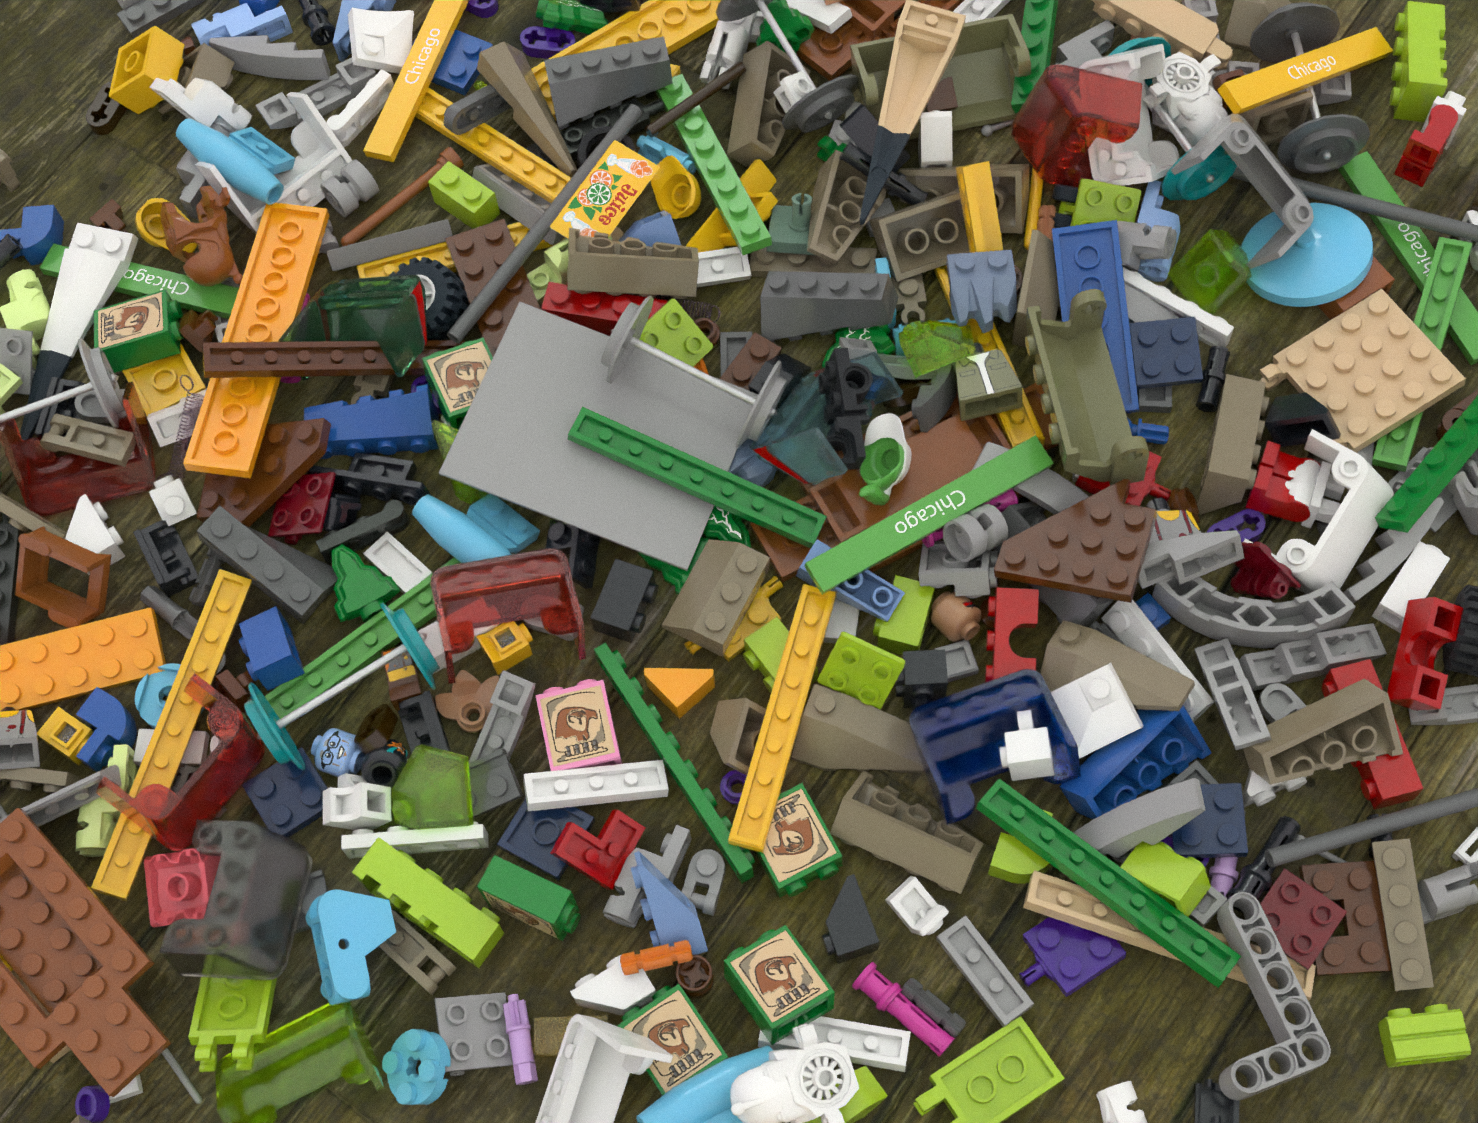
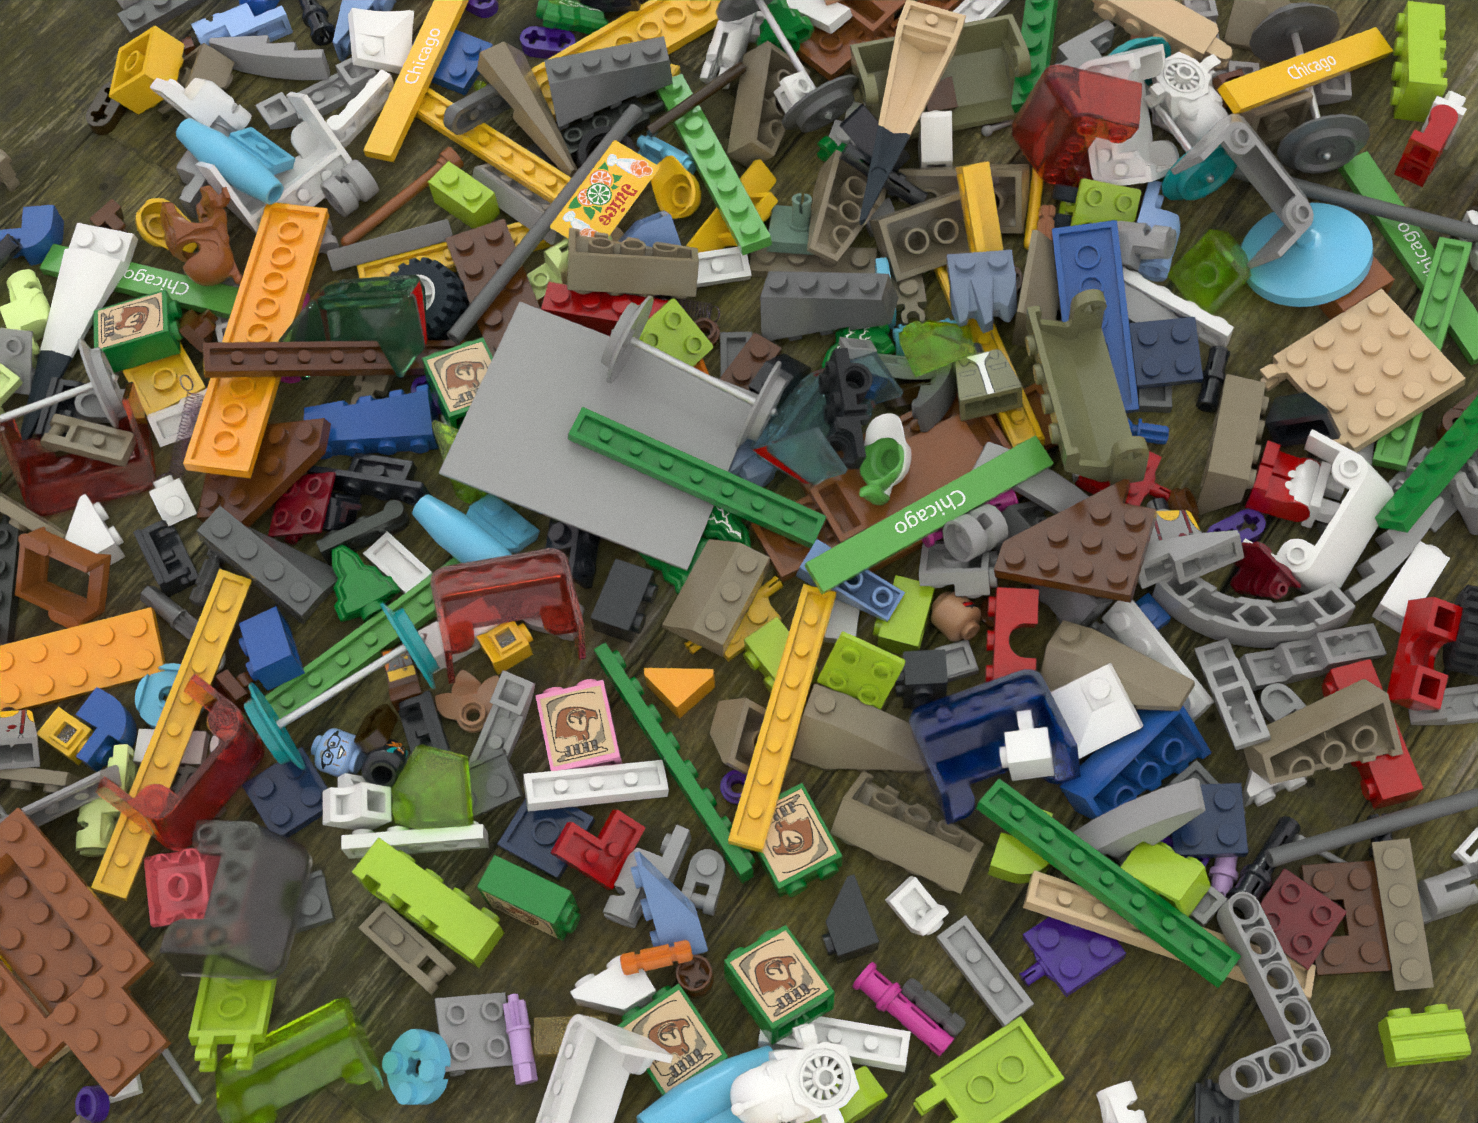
(363, 925): medium azure piece -> none

